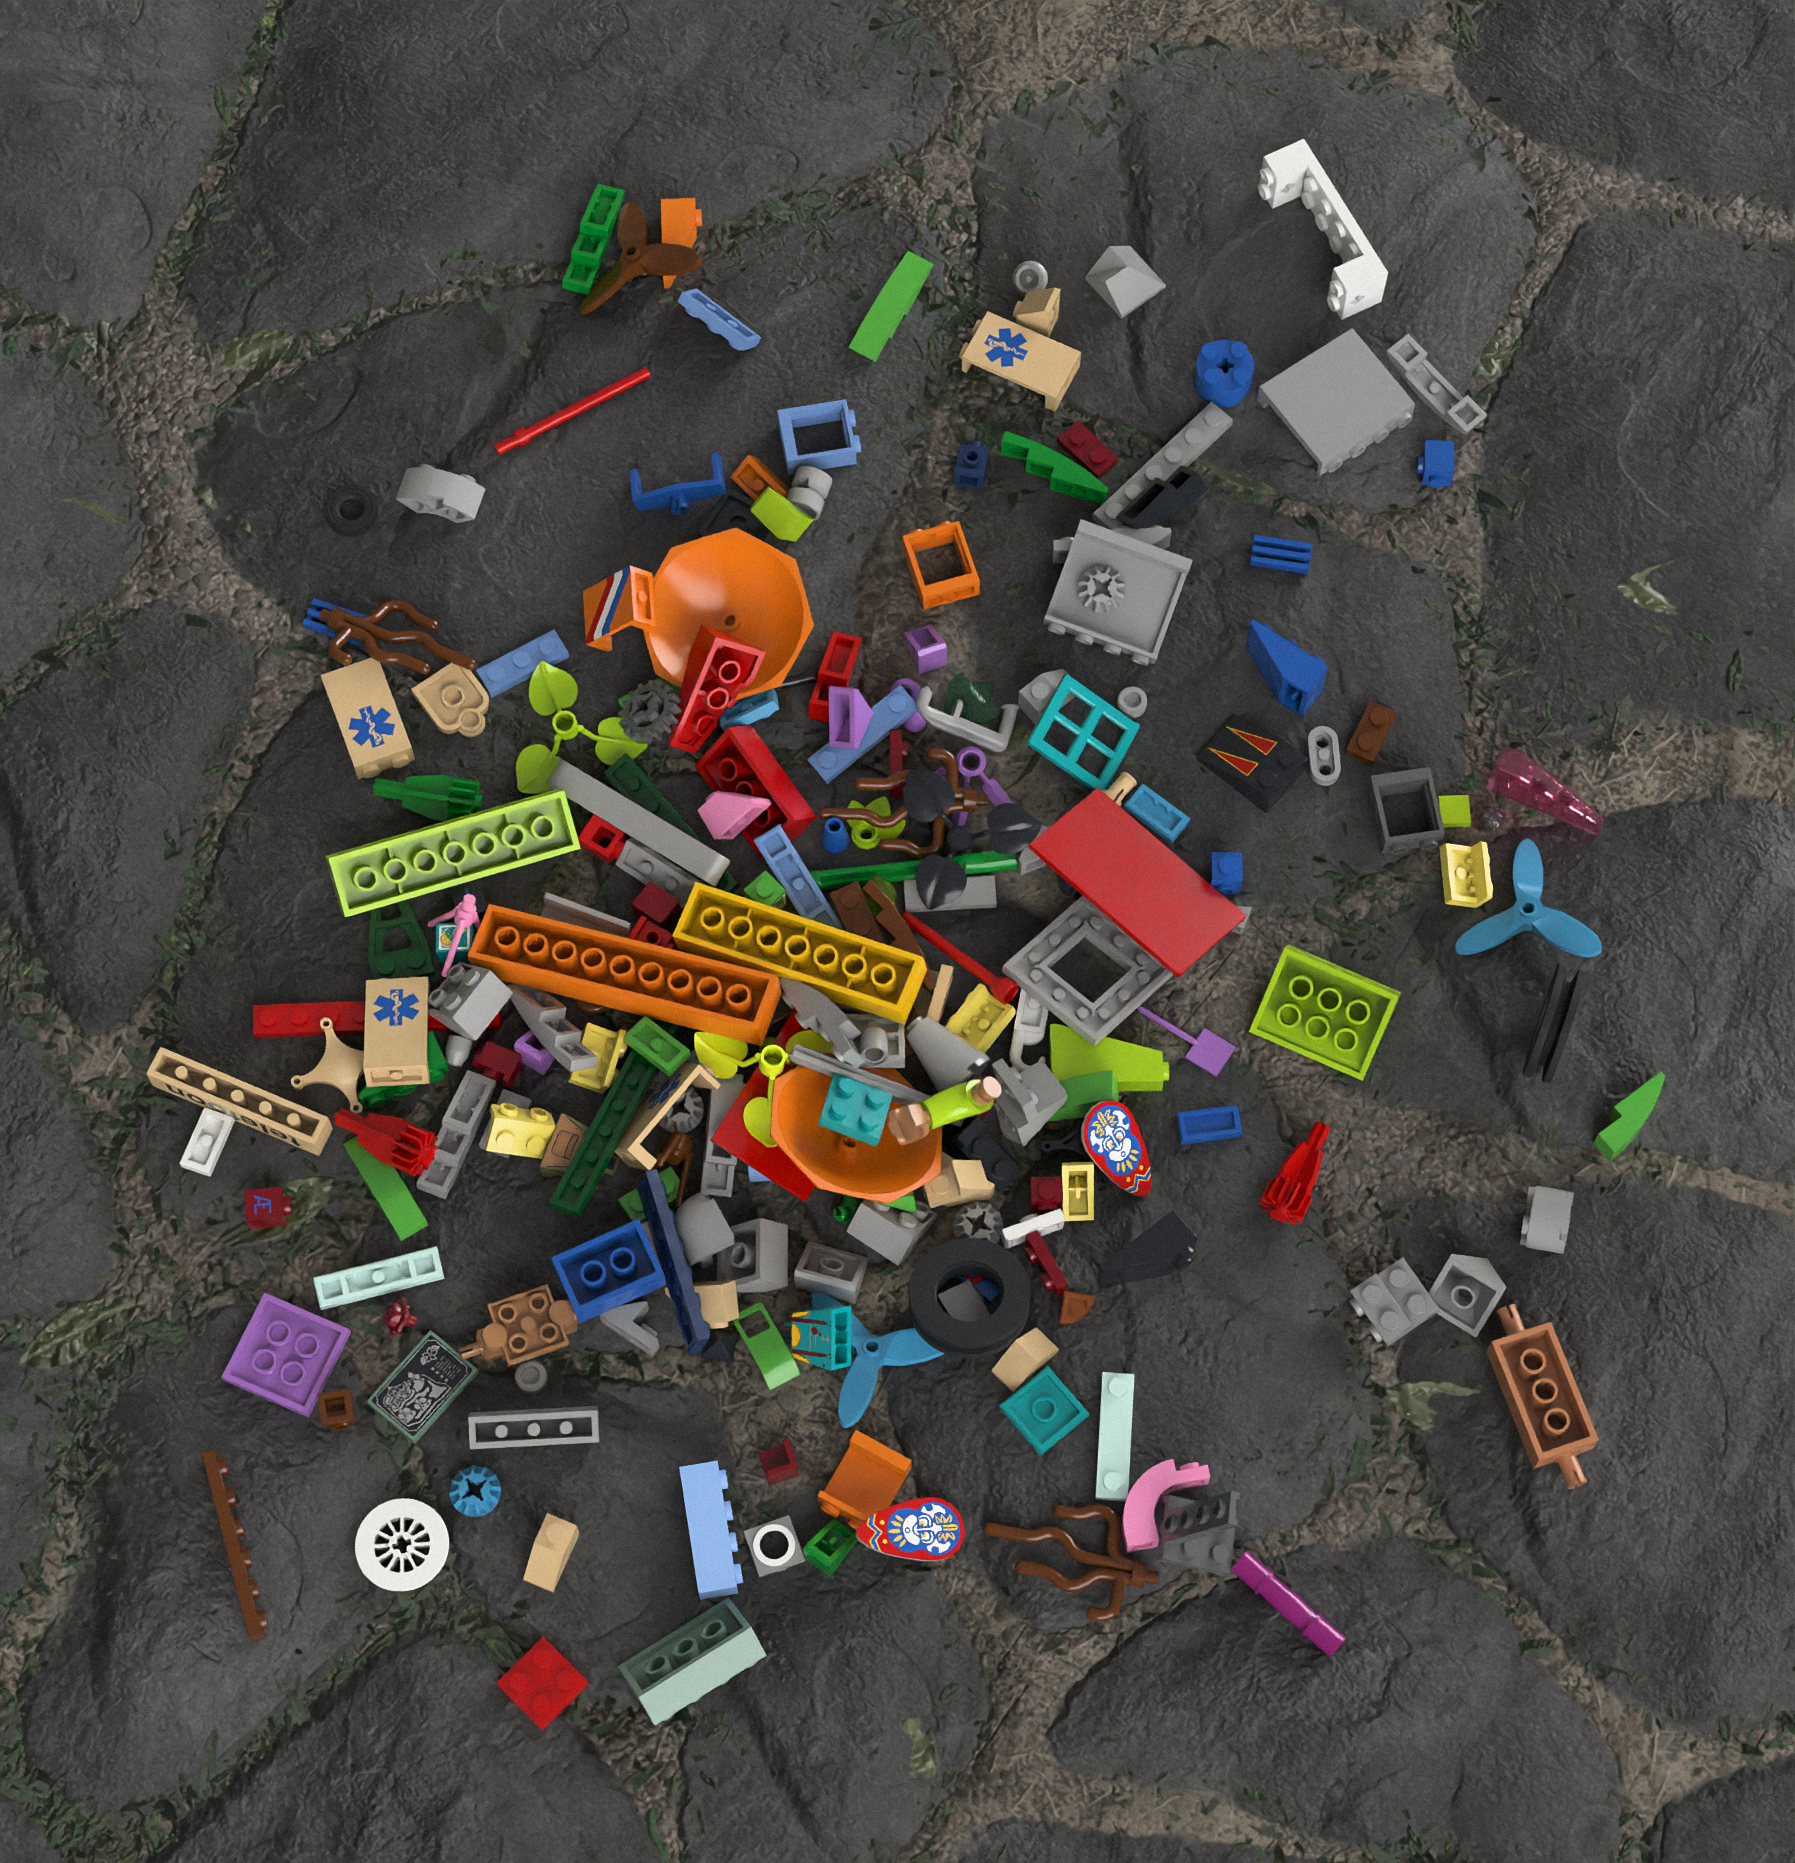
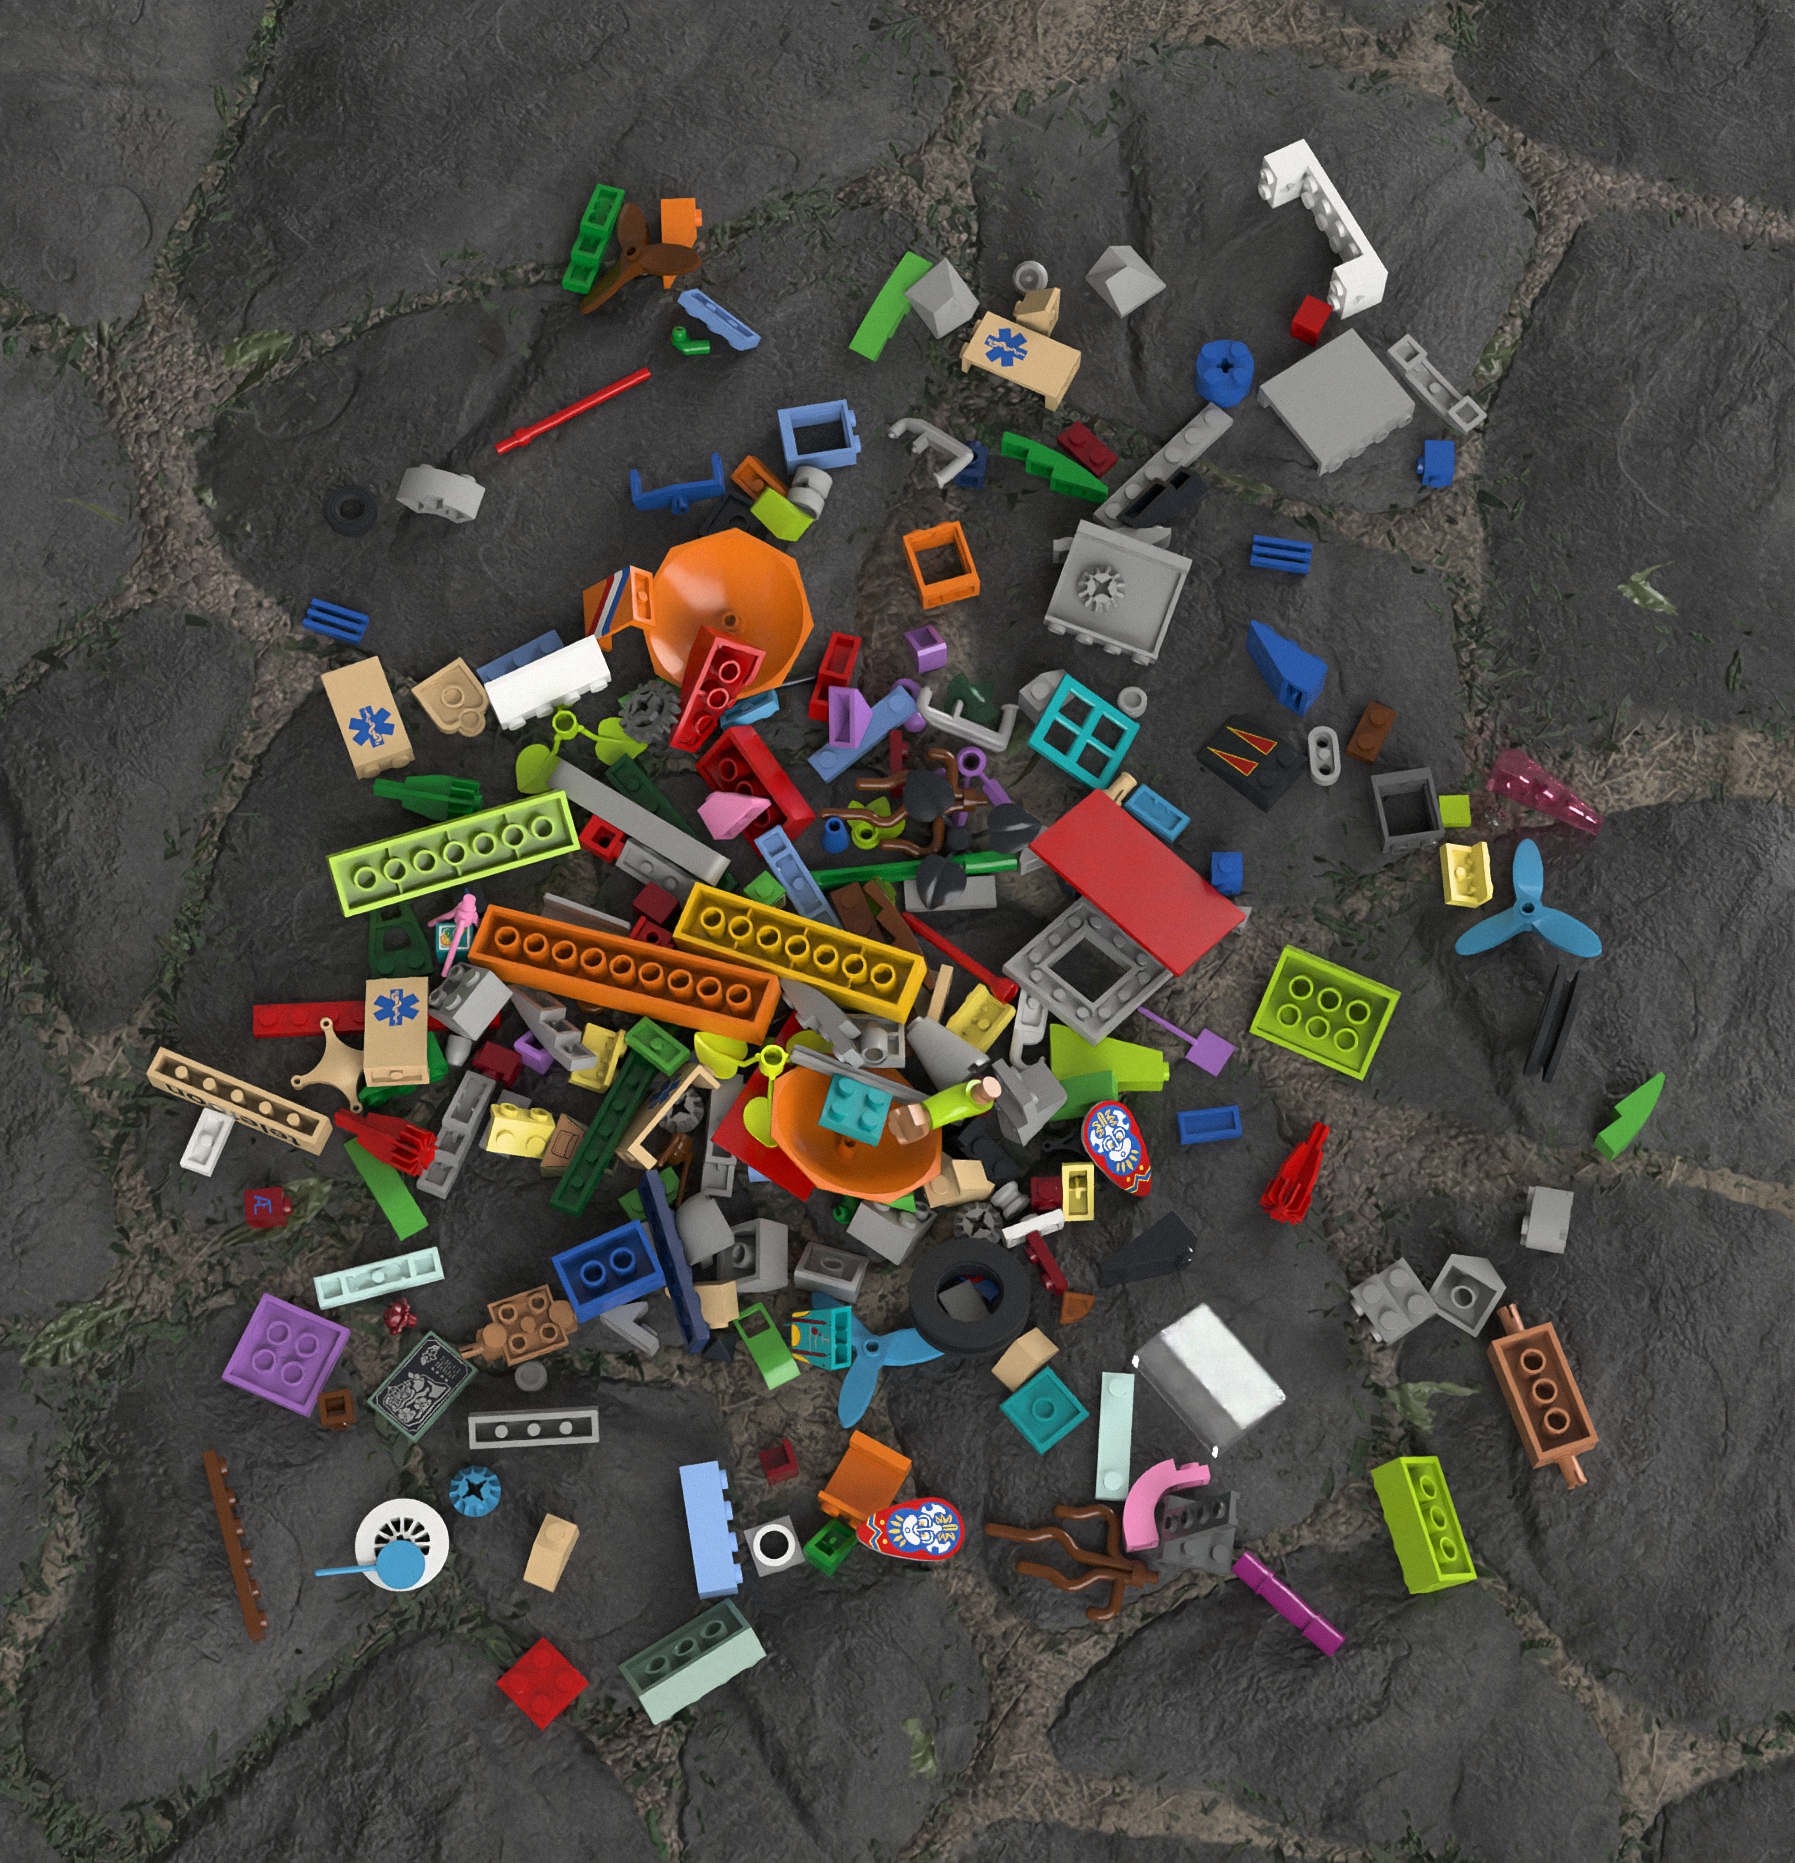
(365, 629): reddish brown plant -> none
(397, 1565): none -> dark azure piece
(548, 683): none -> white slope
(686, 344): none -> green arm
(940, 441): none -> light grey piece
(942, 299): none -> light grey slope
(1010, 1200): none -> light grey wheel
(1208, 1379): none -> clear slope
(1309, 320): none -> red panel
(1423, 1524): none -> lime slope

